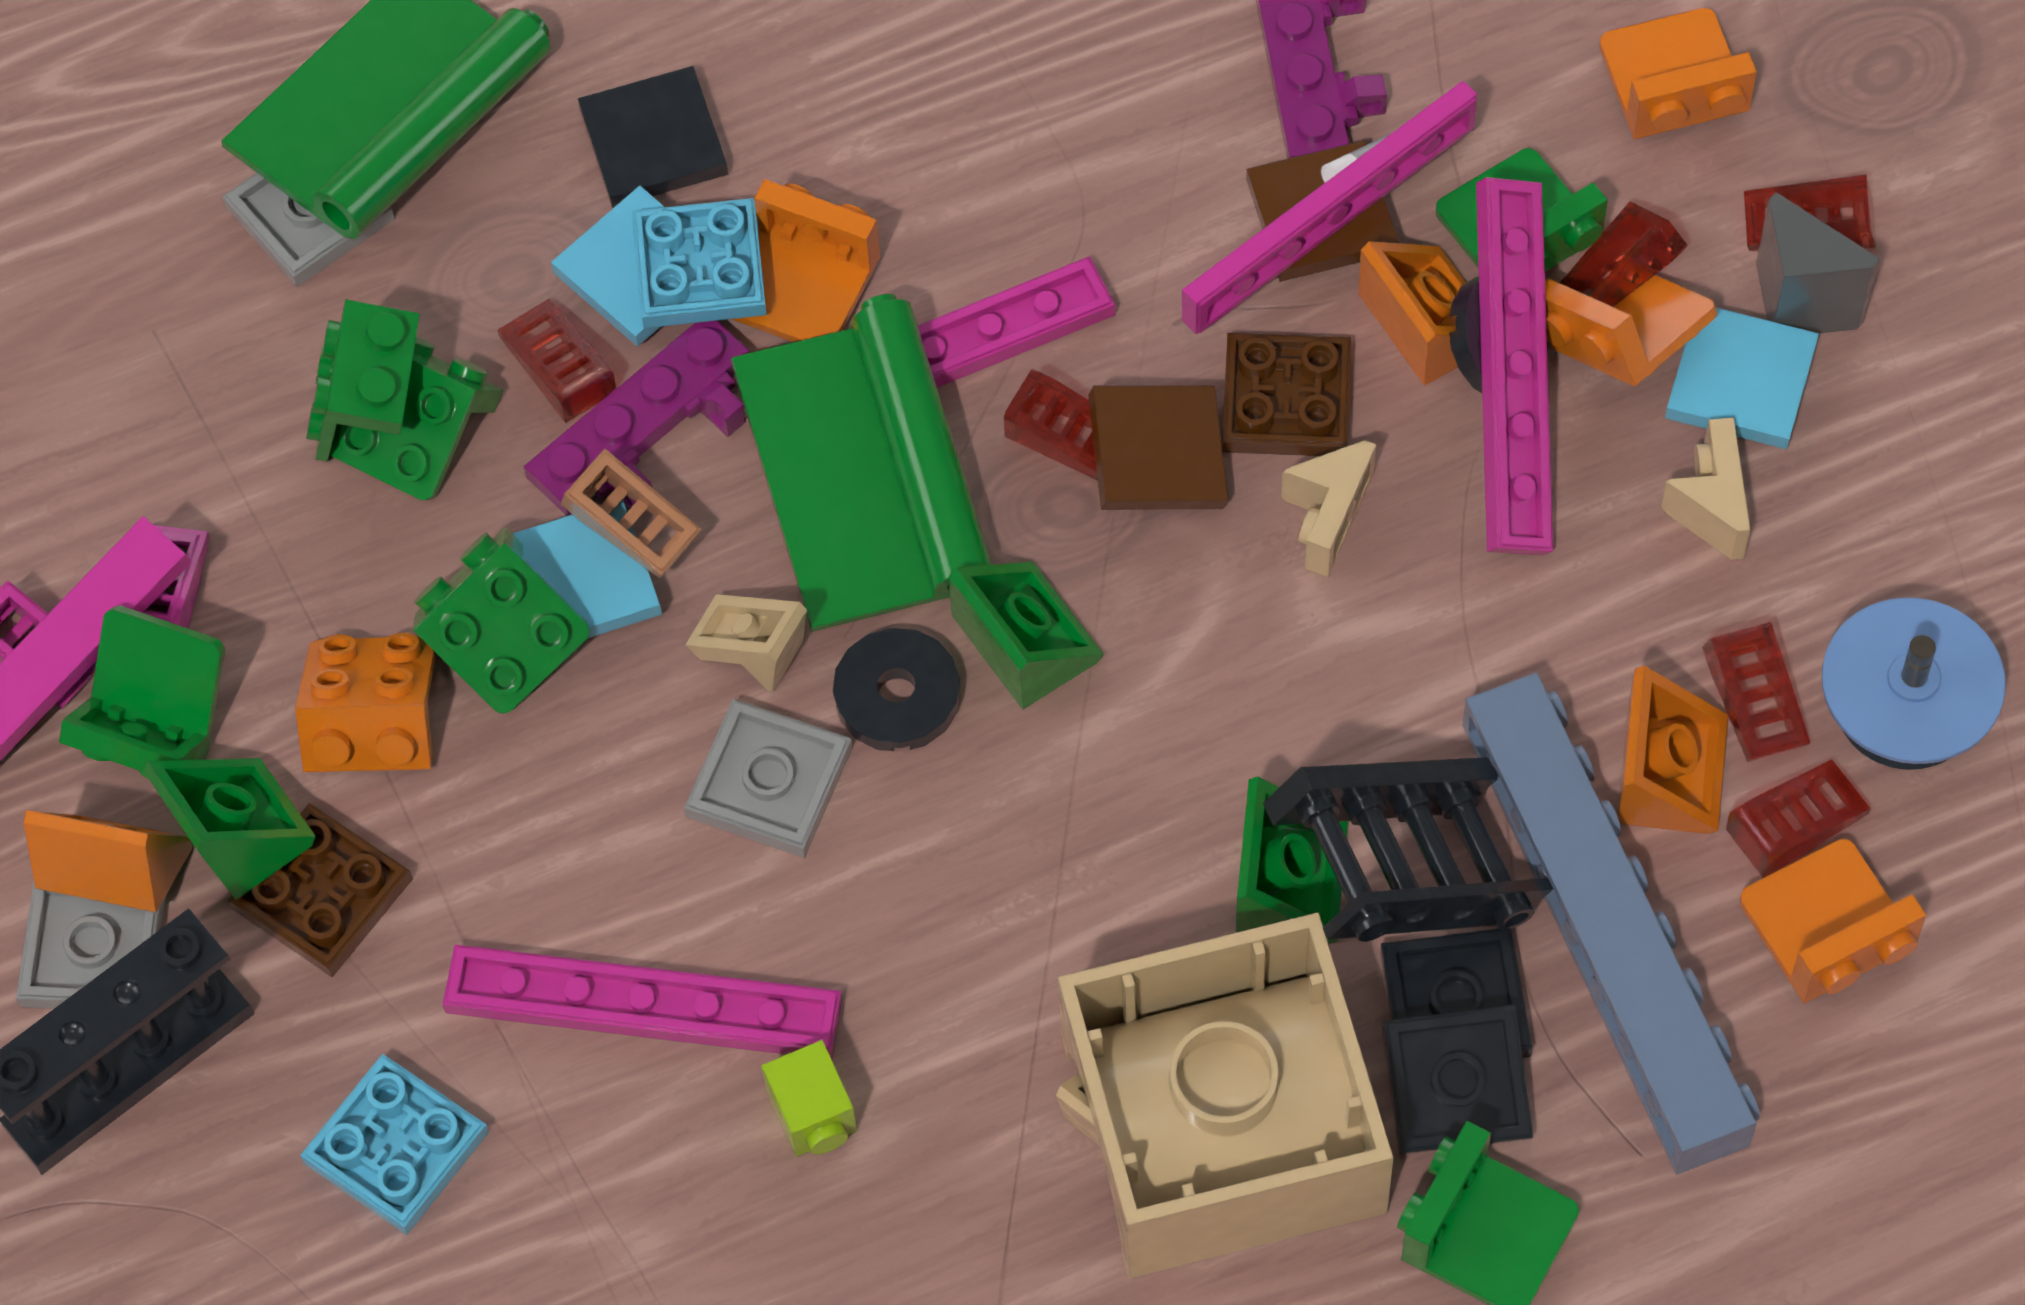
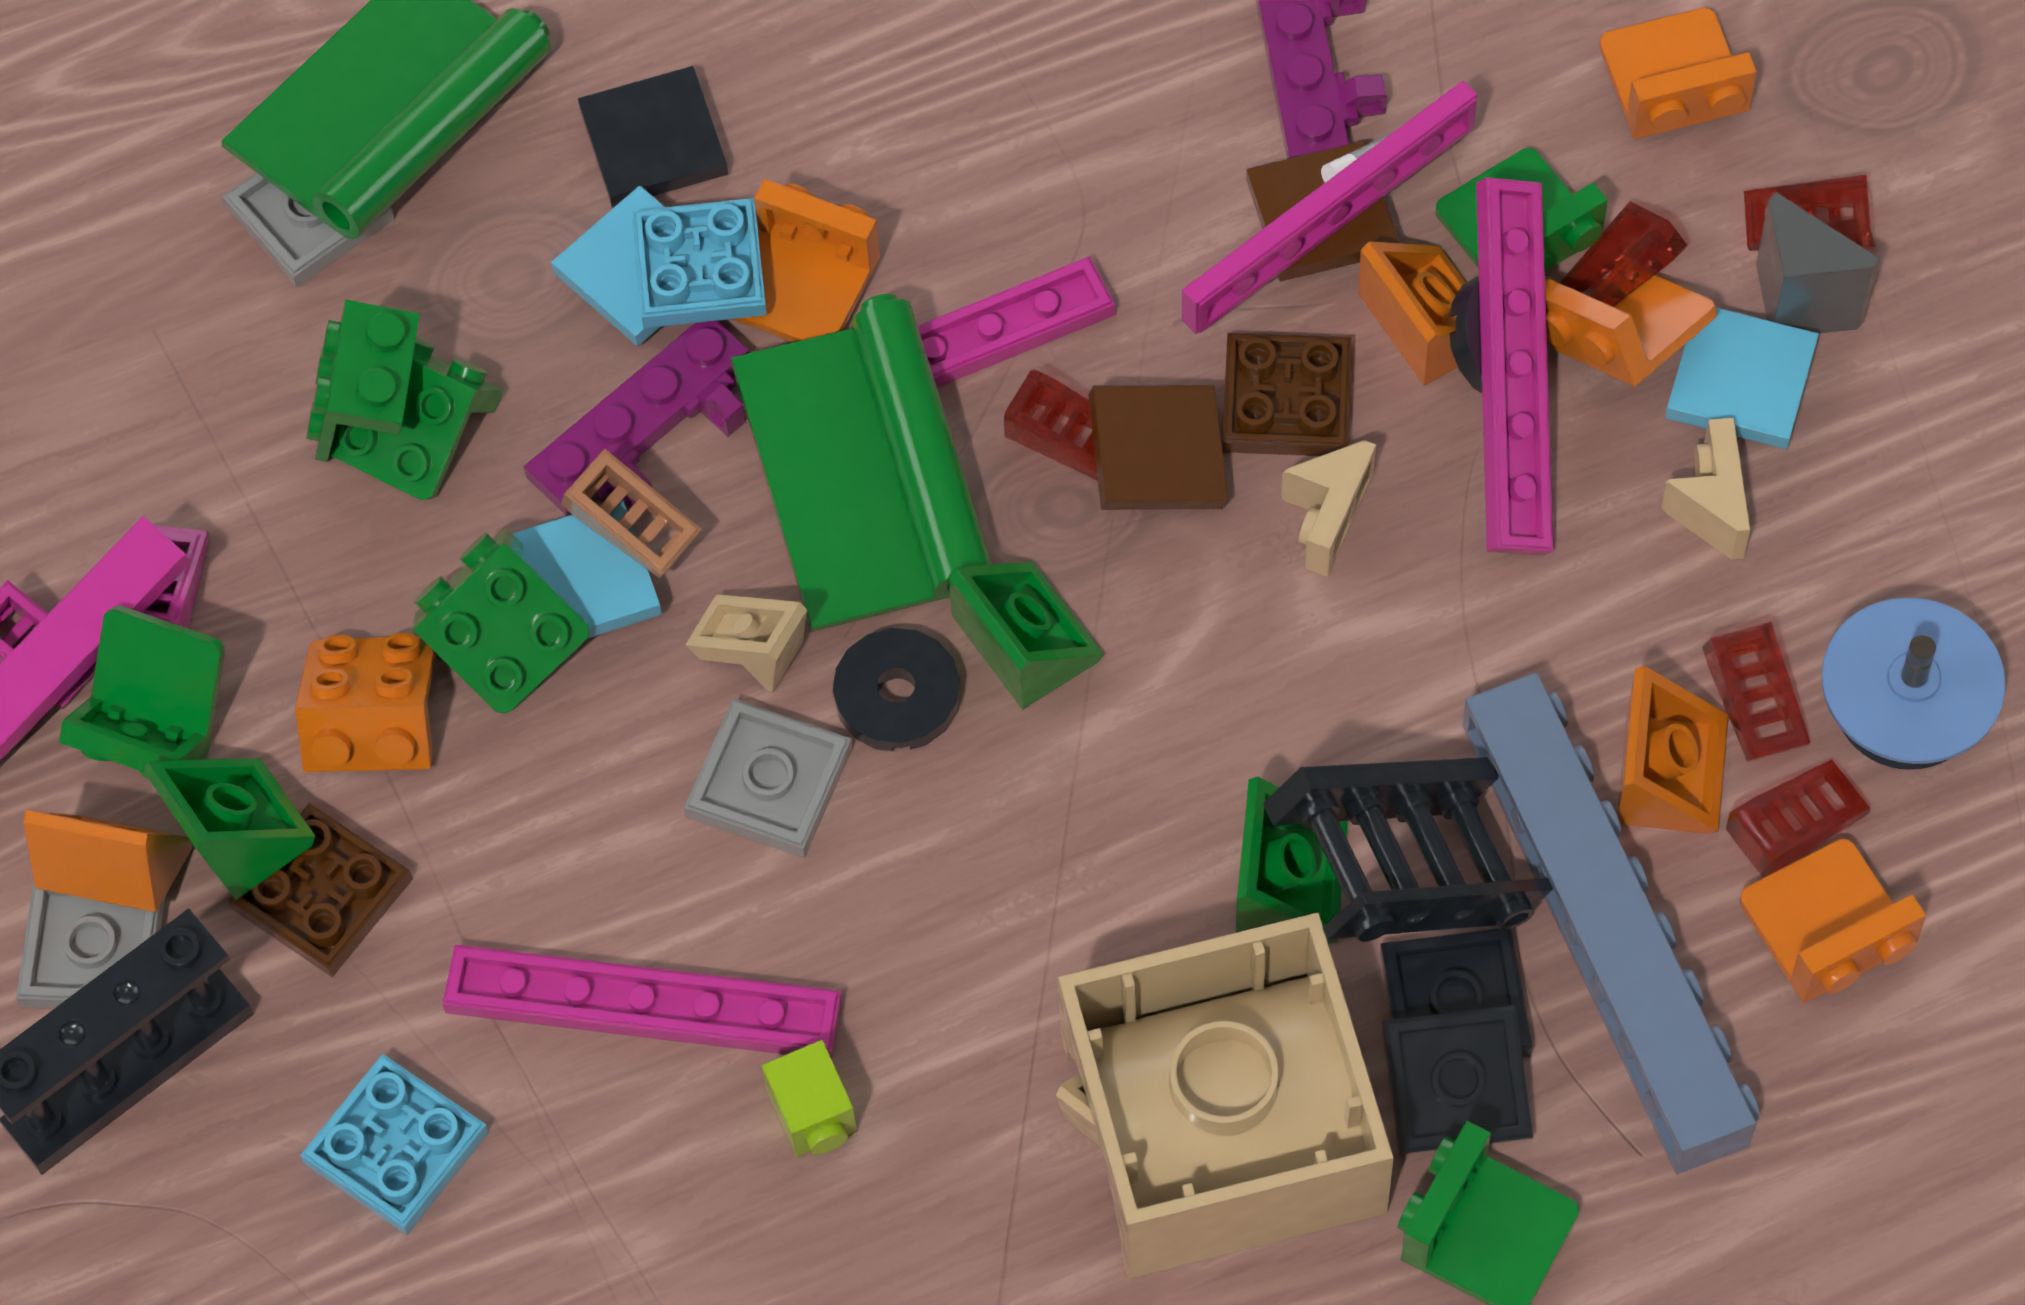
(577, 394): clear red slope -> none

